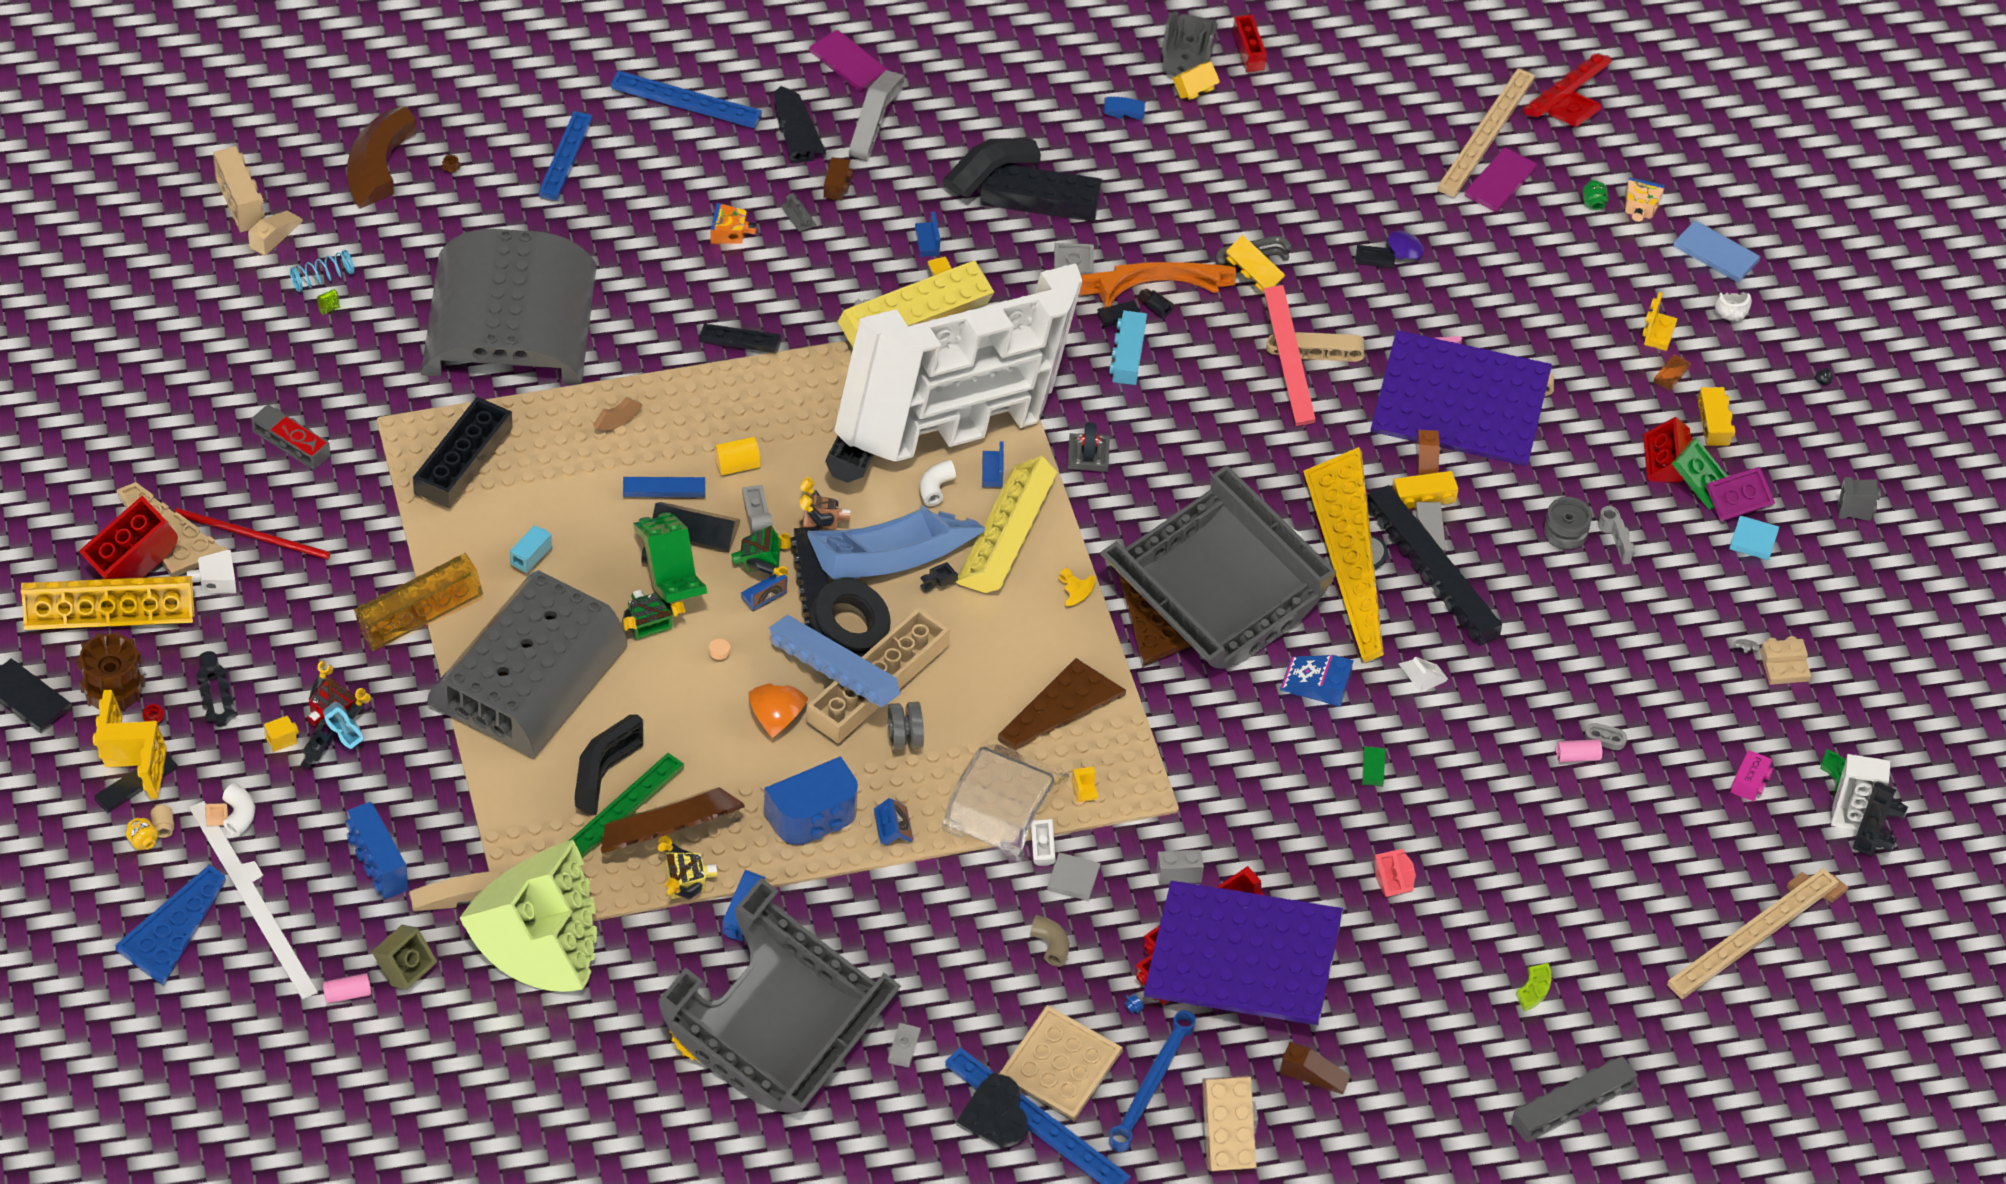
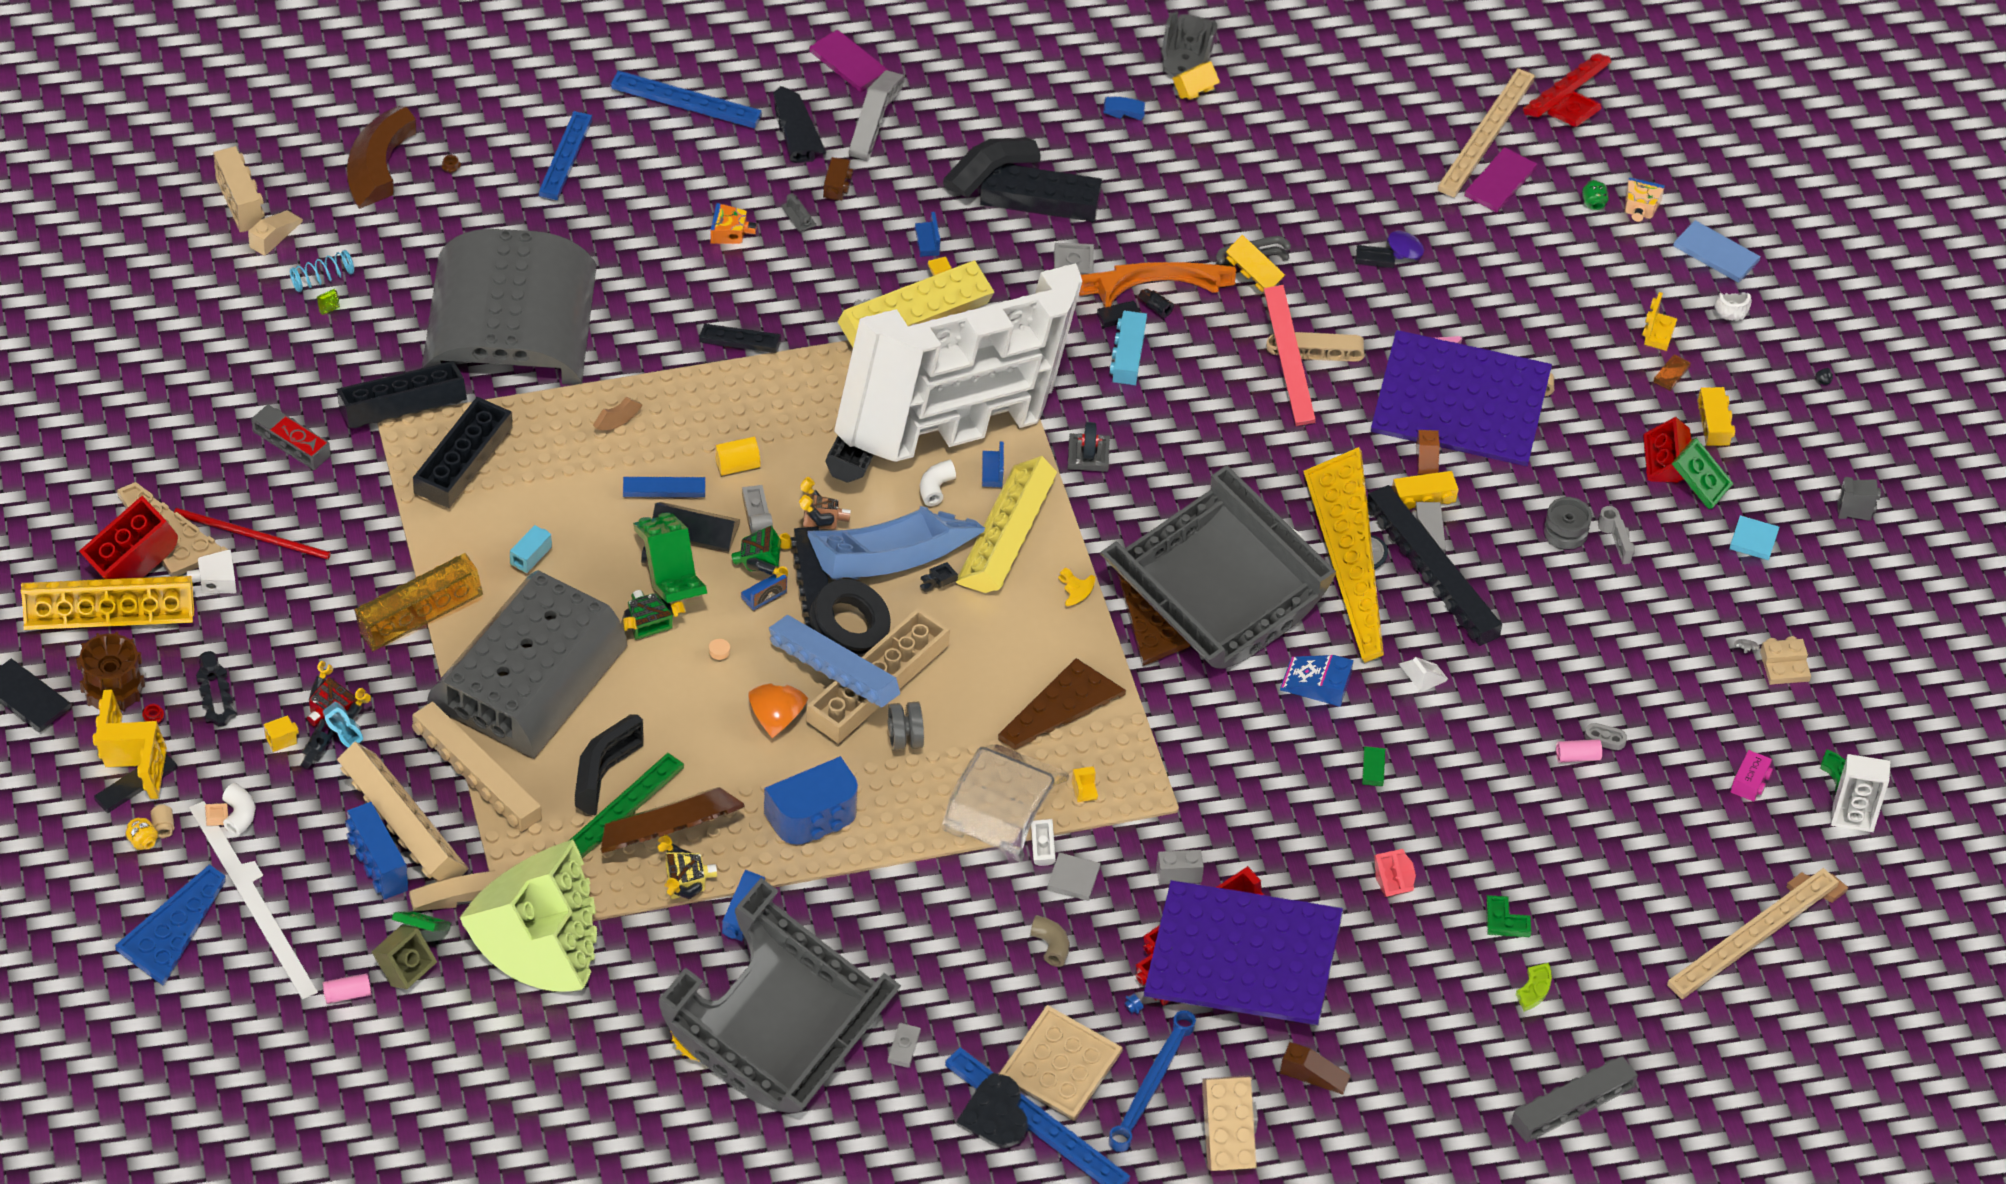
(401, 394): none -> black brick
(401, 813): none -> tan brick
(421, 921): none -> green tile
(476, 767): none -> tan brick
(893, 821): blue panel -> none
(1249, 43): red brick -> none
(1501, 922): none -> green tile
(1740, 494): magenta plate -> none
(1871, 828): black hinge -> none

